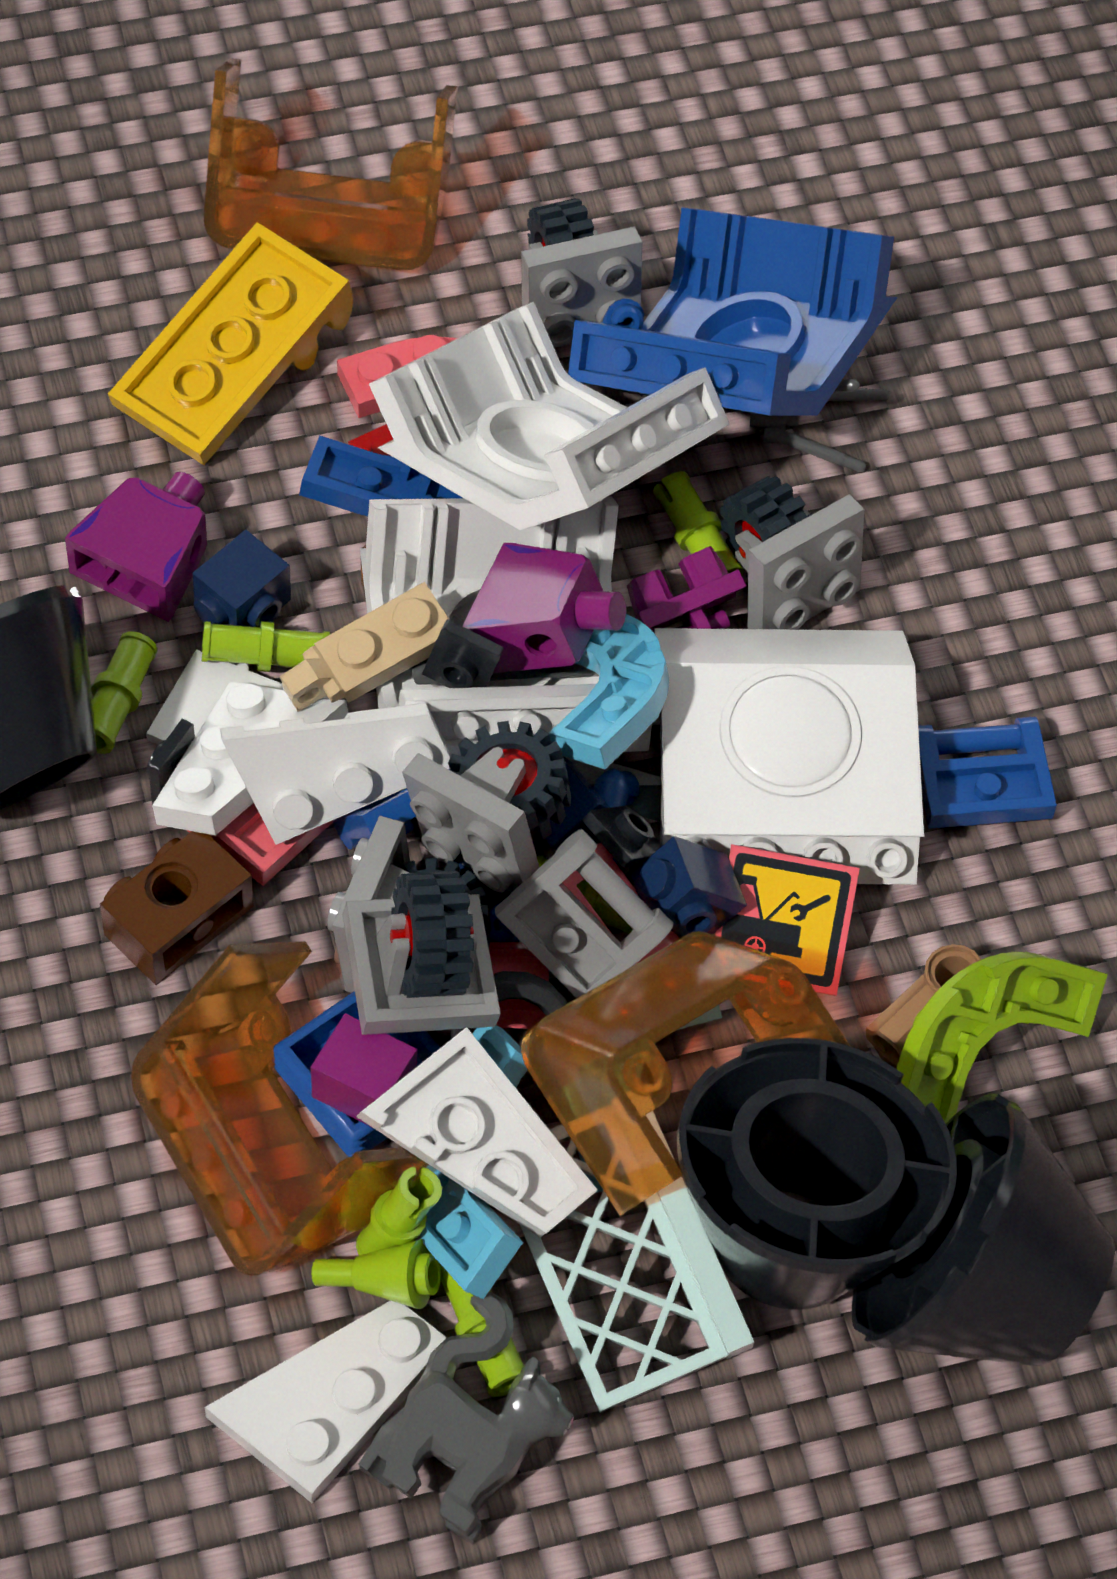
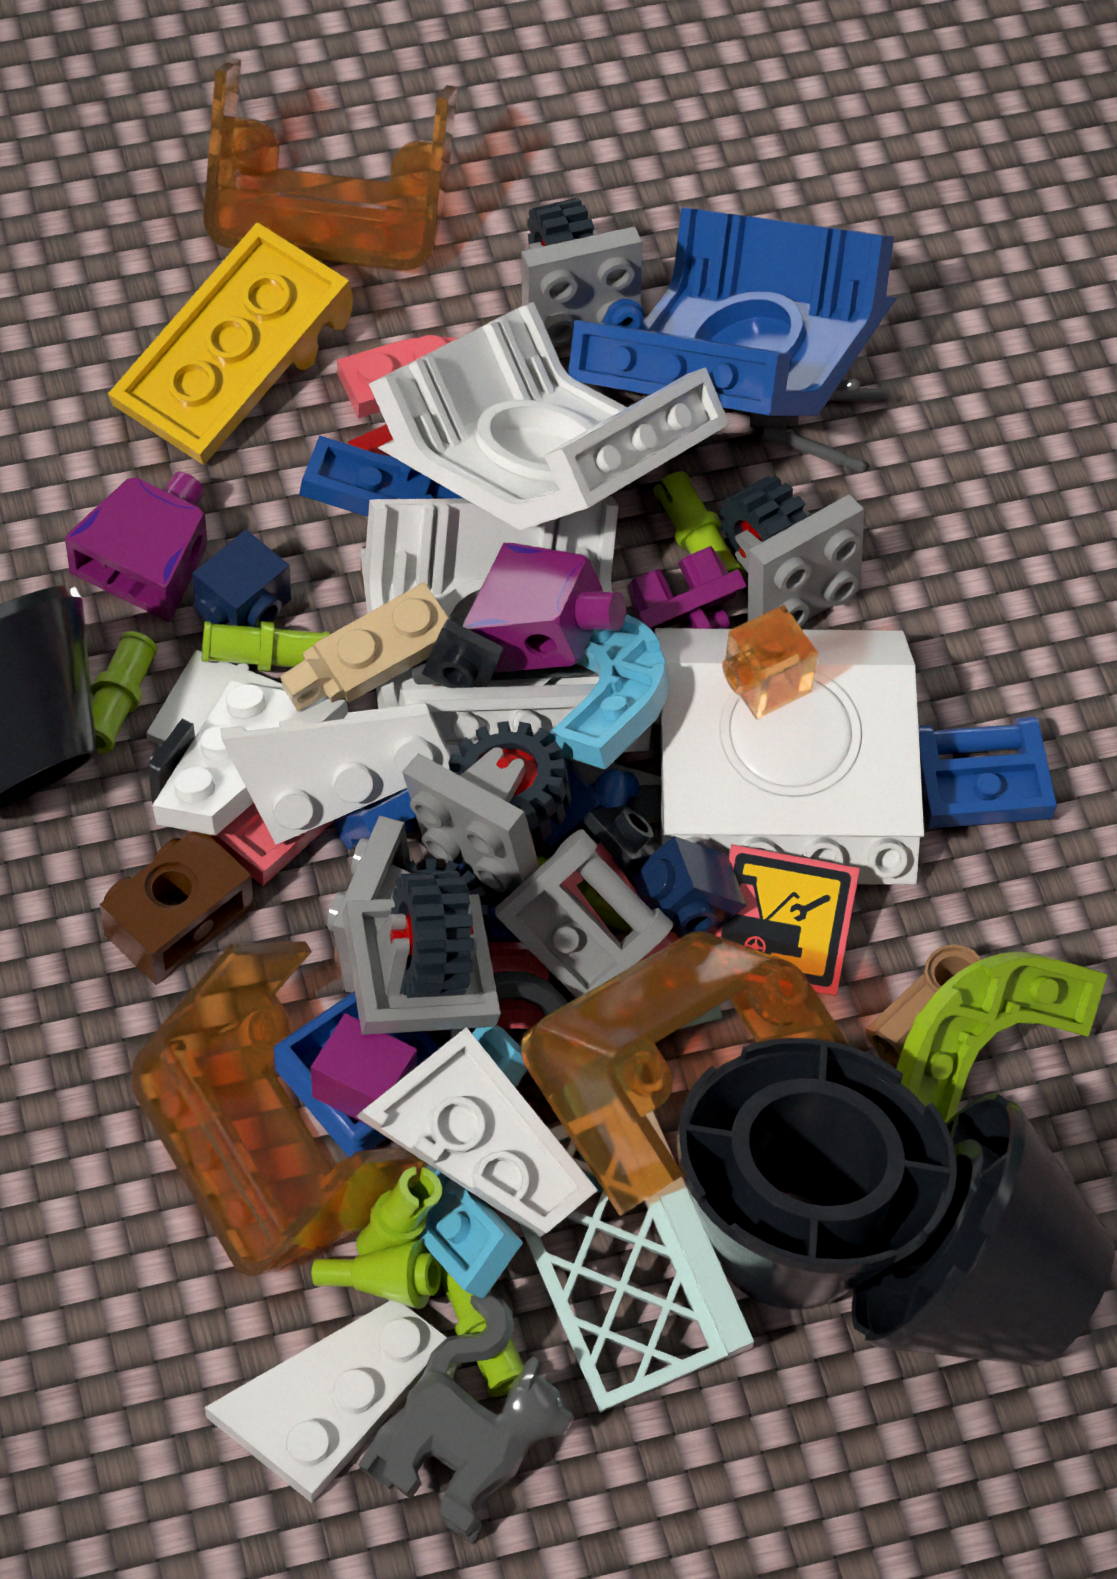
(769, 662): none -> clear orange brick

